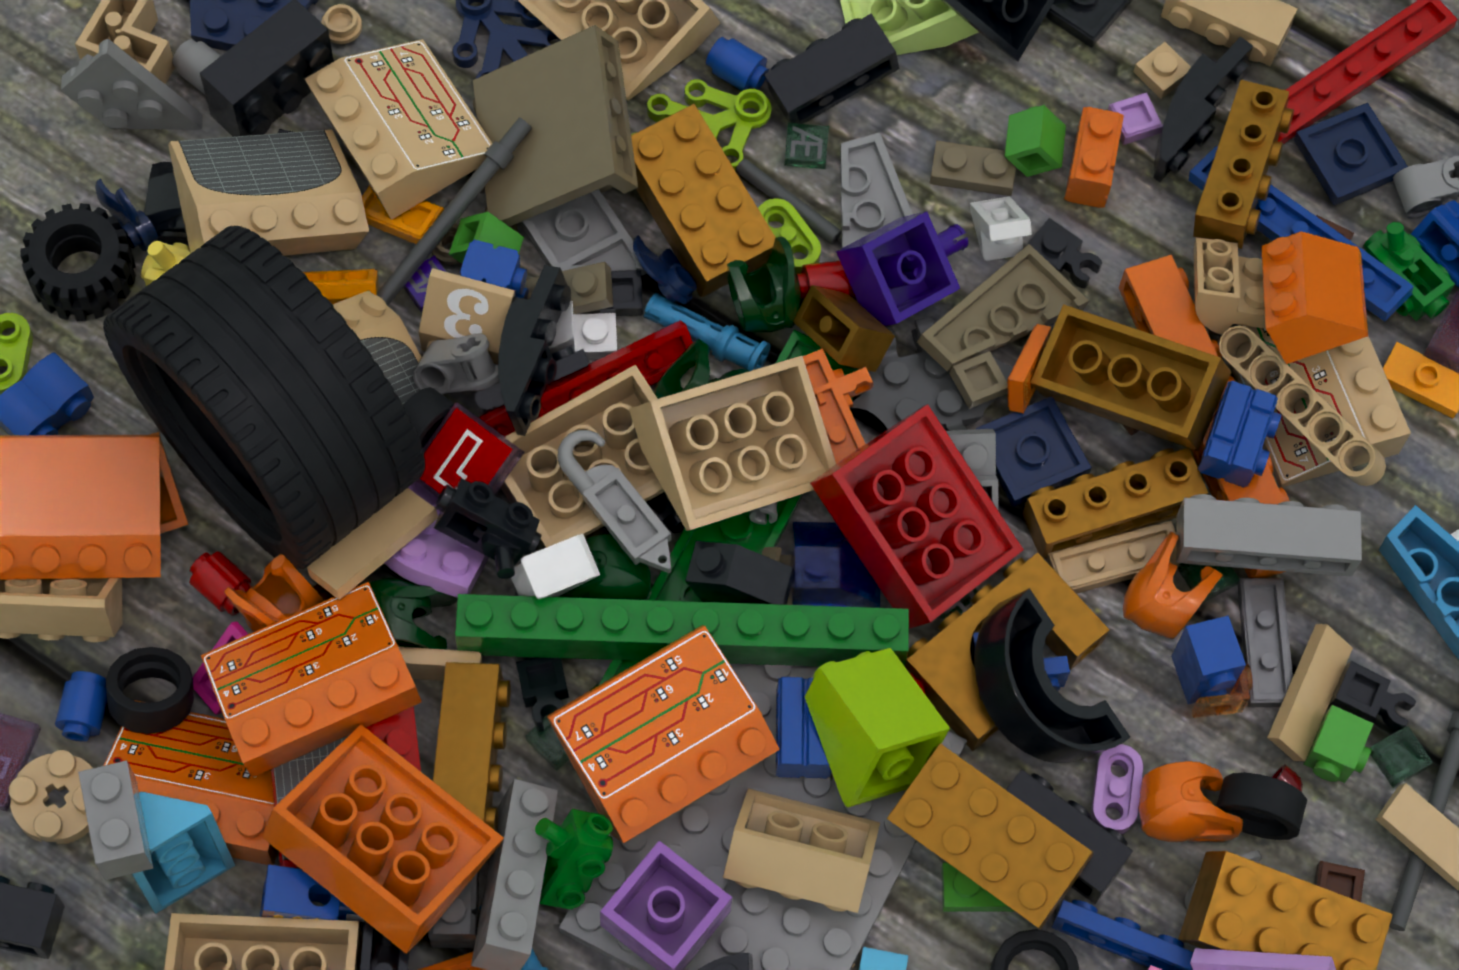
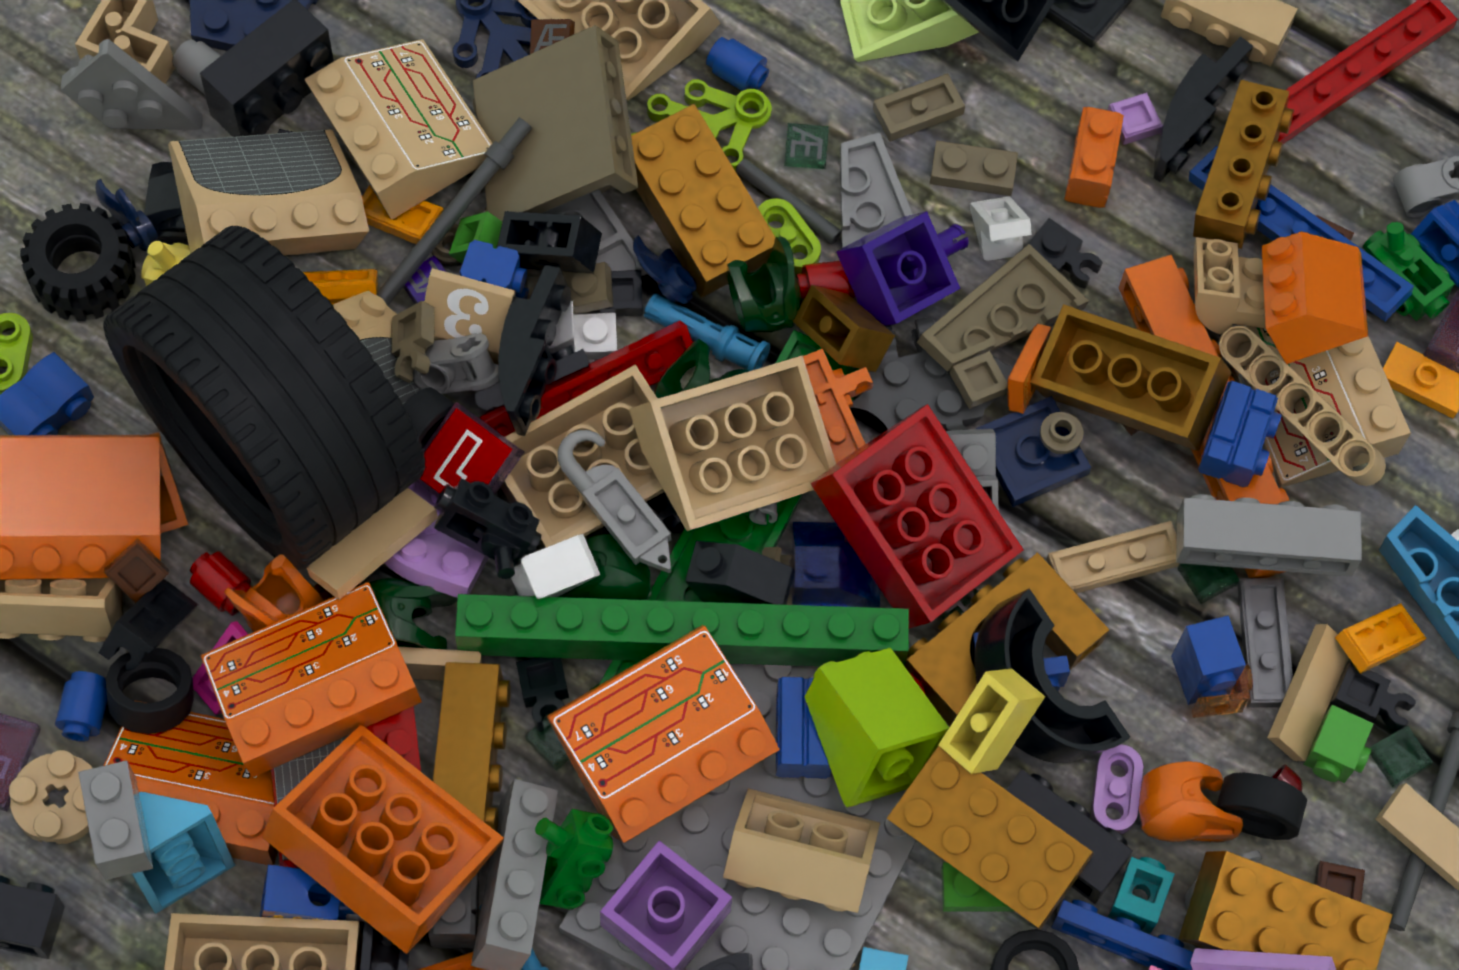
(136, 570): none -> reddish brown tile
(148, 623): none -> black hinge
(342, 23): tan plate -> none
(411, 334): none -> dark tan plate
(549, 31): none -> reddish brown tile
(551, 240): none -> black brick
(832, 70): black brick -> none
(918, 107): none -> dark tan plate
(991, 720): none -> light yellow brick
(1035, 140): bright green brick -> none
(1057, 443): none -> dark tan plate
(1113, 502): pearl gold brick -> none
(1154, 880): none -> teal brick
(1155, 601): orange helmet -> none
(1162, 70): tan plate -> none
(1350, 153): dark blue plate -> none
(1380, 638): none -> light orange plate

